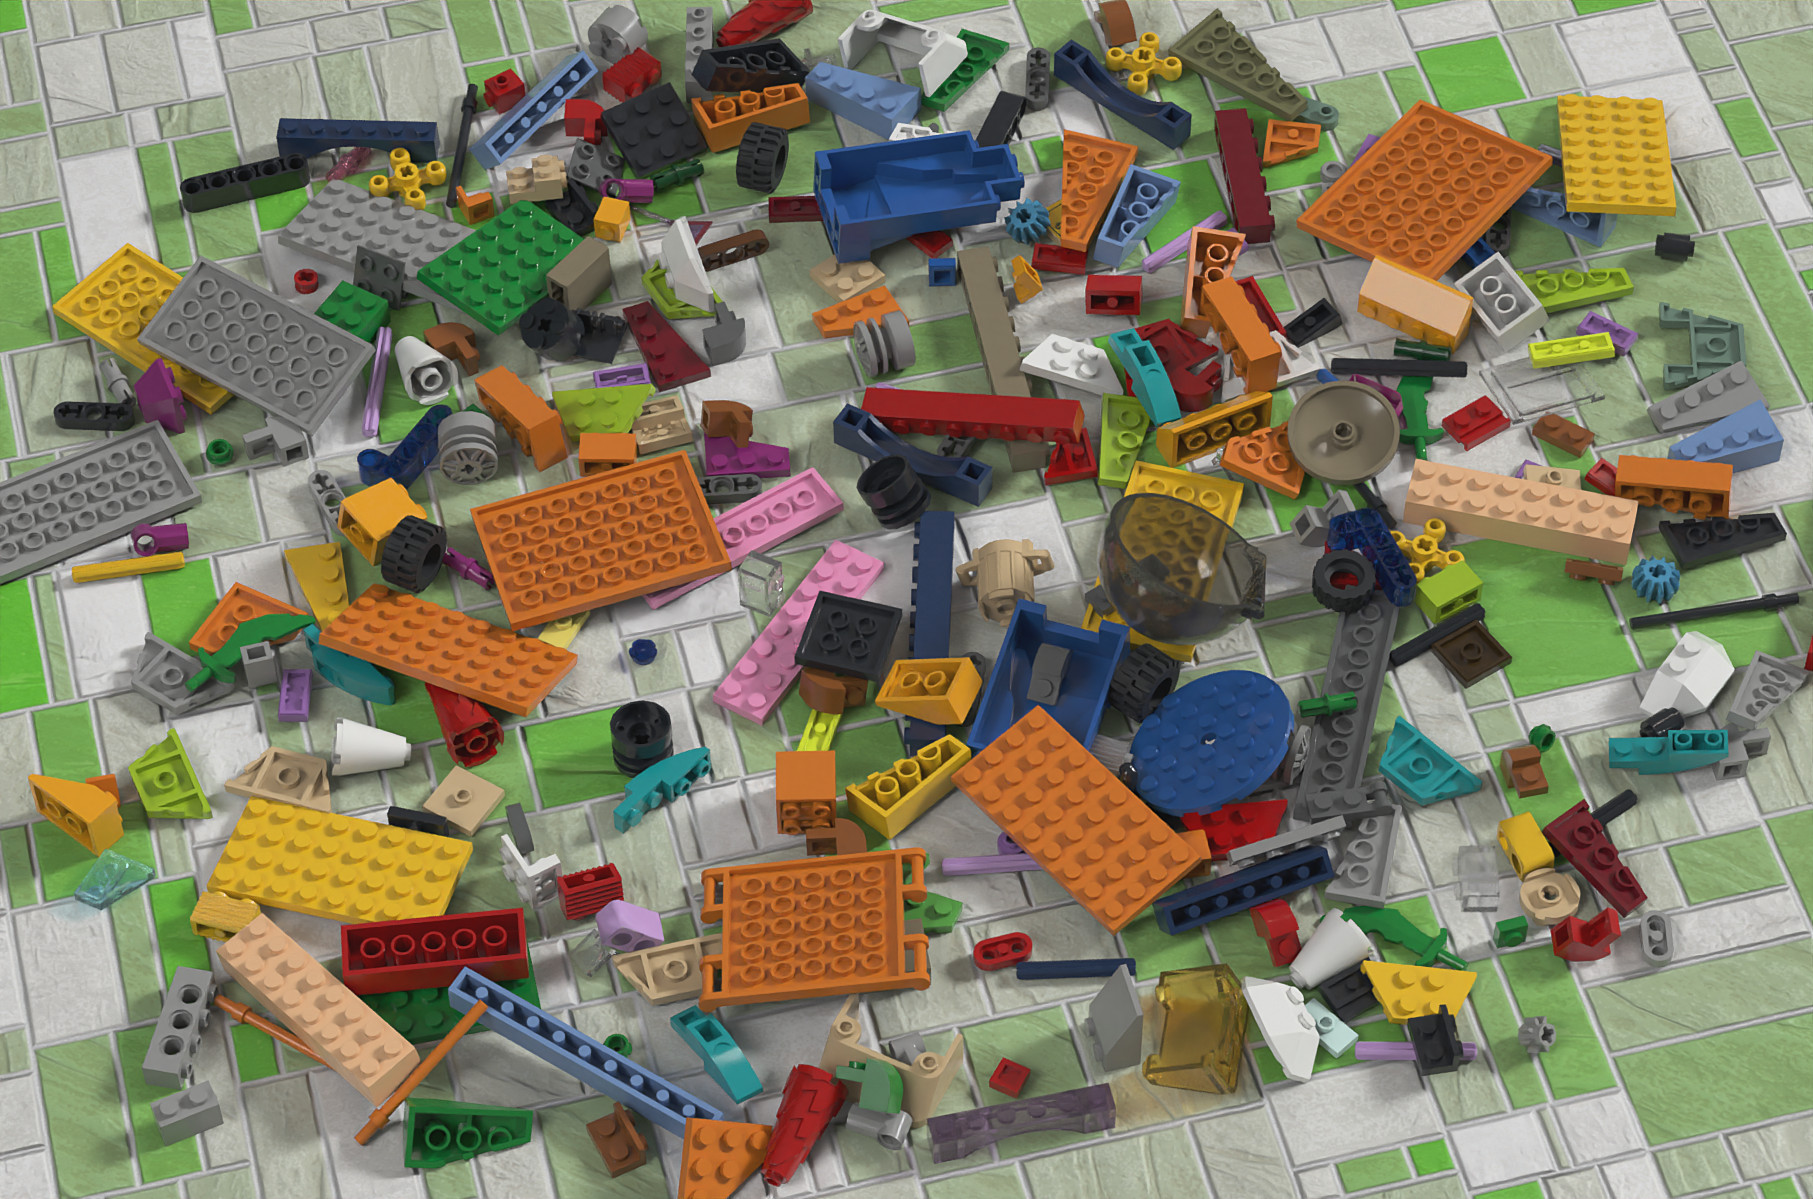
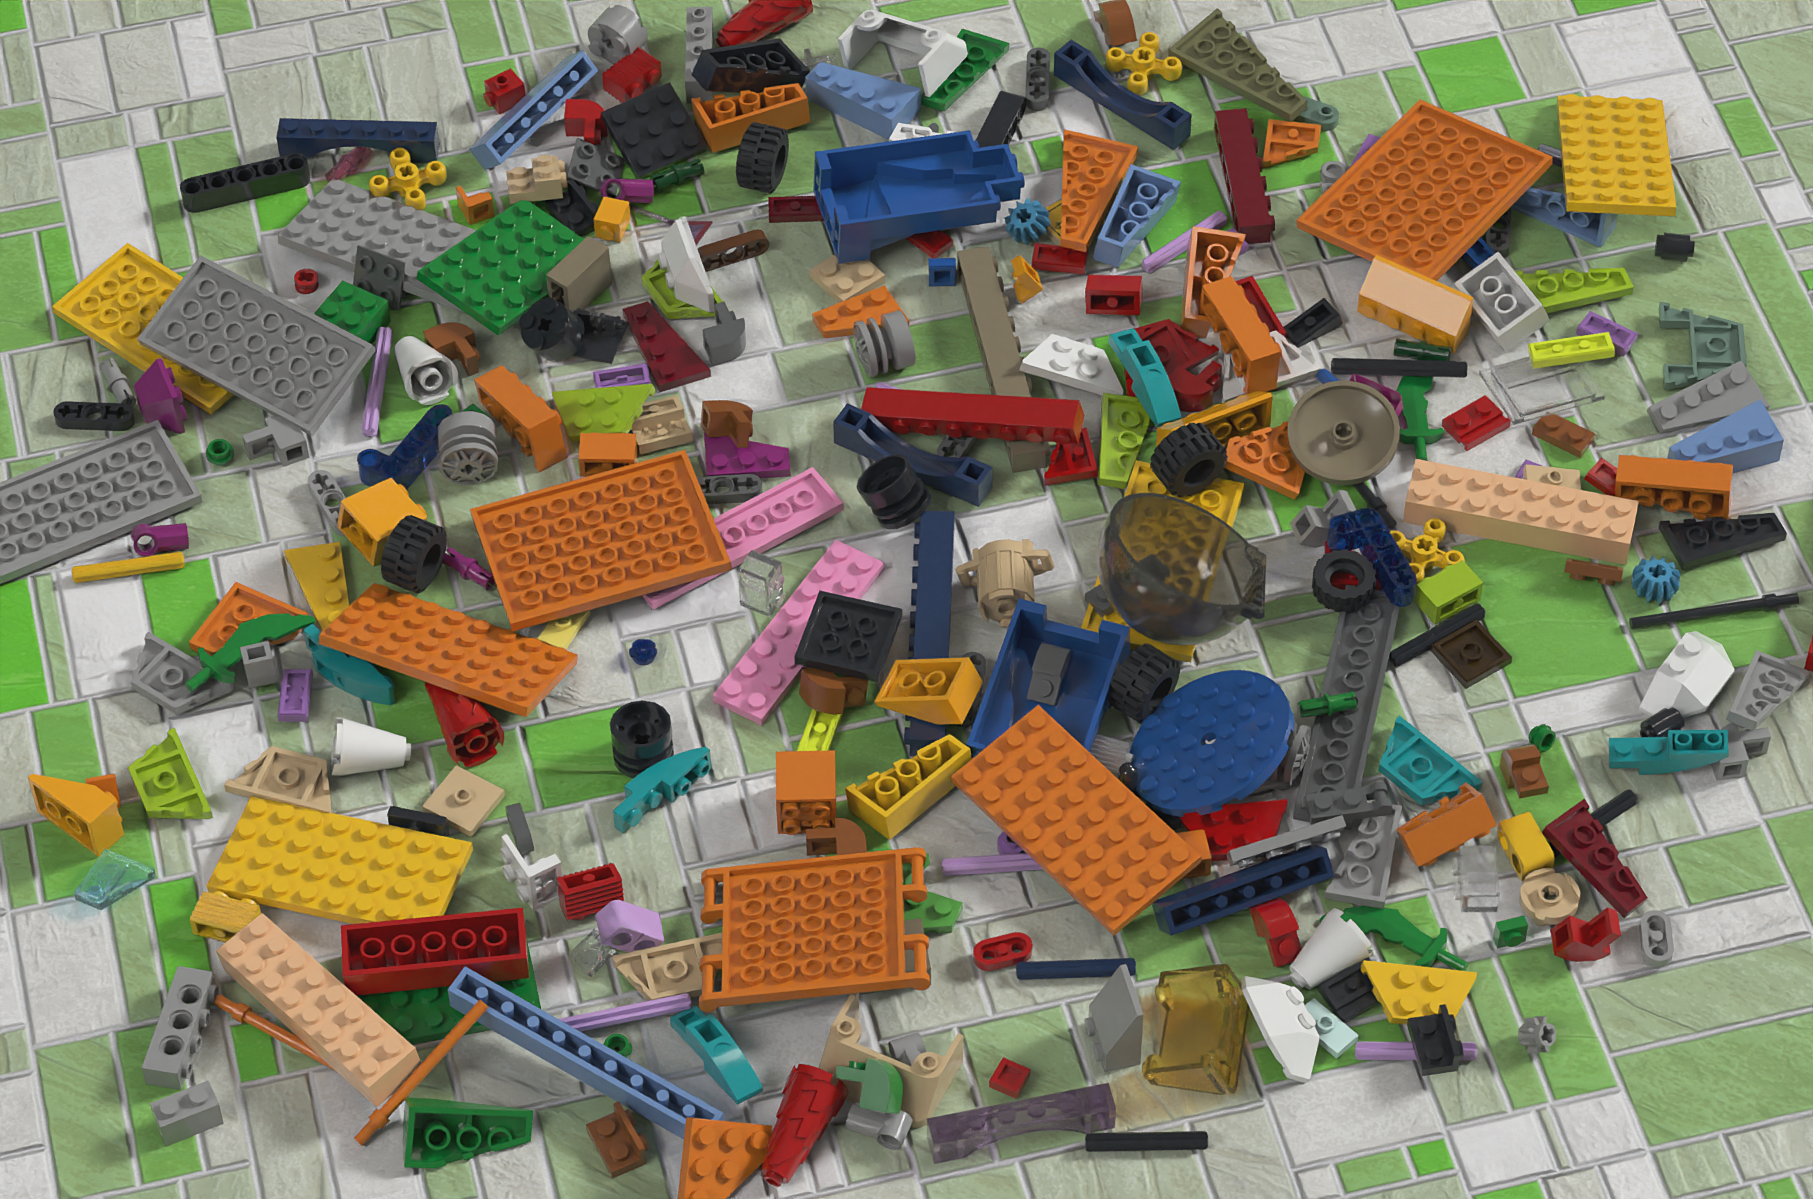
(468, 108): black bar -> none
(629, 1012): none -> lavender axle
(1146, 1141): none -> black axle
(1188, 459): none -> black tyre
(1446, 827): none -> orange wedge

